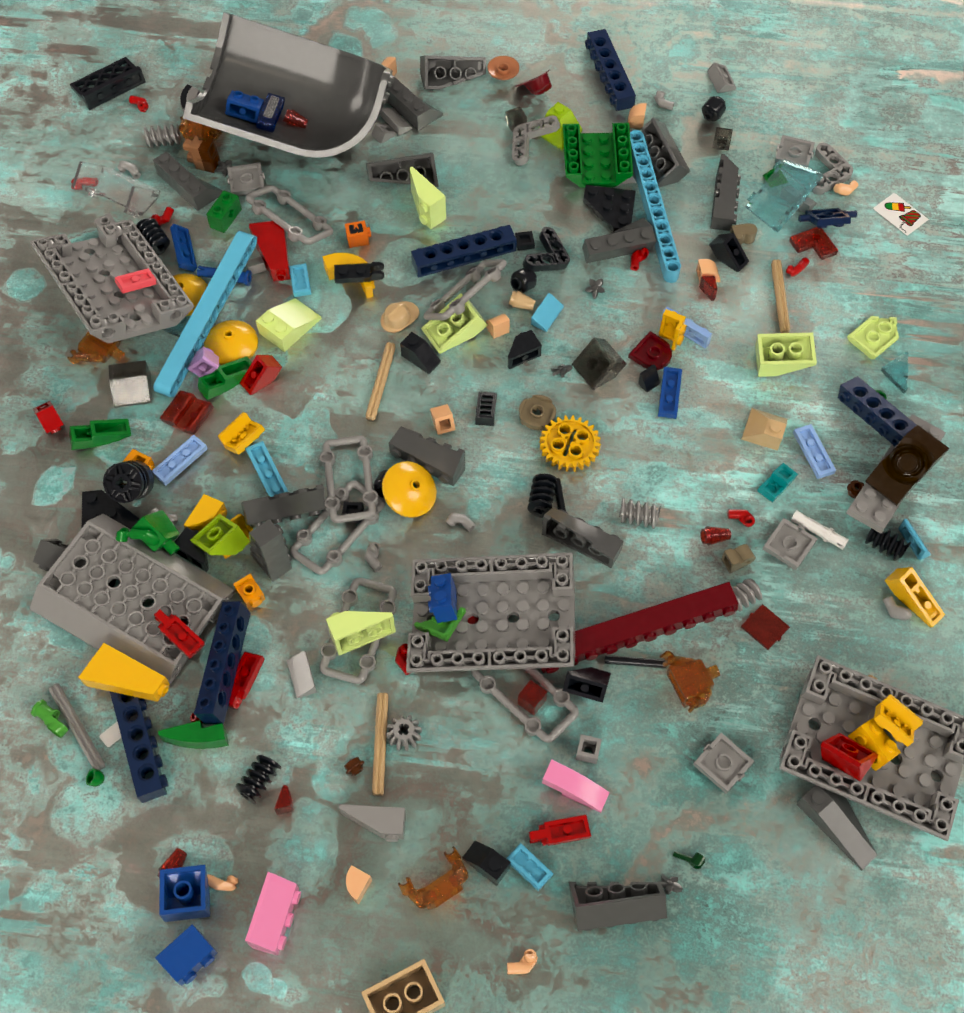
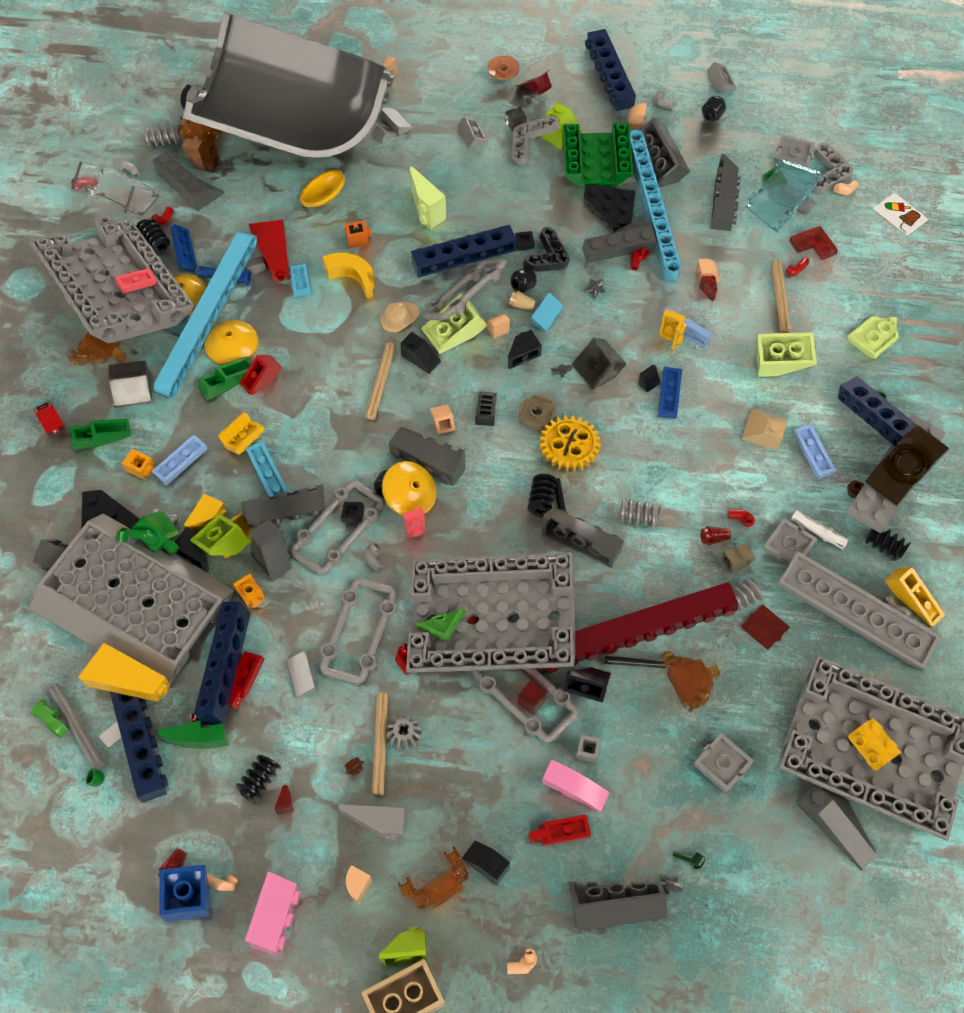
(108, 89): black fence -> none
(138, 478): black wheel -> none
(140, 102): red arm -> none
(179, 634): red hinge -> none
(186, 412): clear red slope -> none
(187, 955): blue slope -> none
(204, 362): lavender slope -> none
(224, 211): green brick -> none
(244, 106): blue brick -> none
(245, 178): light grey plate -> none
(270, 112): clear blue beam -> none
(284, 198): light grey bar -> none
(286, 323): yellowish green slope -> none
(295, 119): clear red cone -> none
(322, 189): none -> yellow dish
(357, 628): yellowish green slope -> none
(358, 272): black hinge -> none
(370, 497): light grey bar -> none
(398, 169): dark grey wedge -> none
(406, 948): none -> lime slope
(410, 106): dark grey wedge -> none
(414, 523): none -> coral plate
(443, 598): blue brick -> none
(445, 71): dark grey wedge -> none
(462, 519): light grey arm -> none
(472, 132): none -> light grey slope
(529, 867): medium azure plate -> none
(652, 351): dark red tile -> none
(722, 138): clear smoke plate -> none
(729, 251): black slope -> none
(744, 232): dark tan leg -> none
(777, 482): teal slope -> none
(826, 217): dark blue plate -> none
(847, 755): red slope -> none
(859, 611): none -> light grey plate
(897, 372): clear light blue tile -> none
(897, 719): yellow bracket -> none
(912, 536): medium azure slope -> none

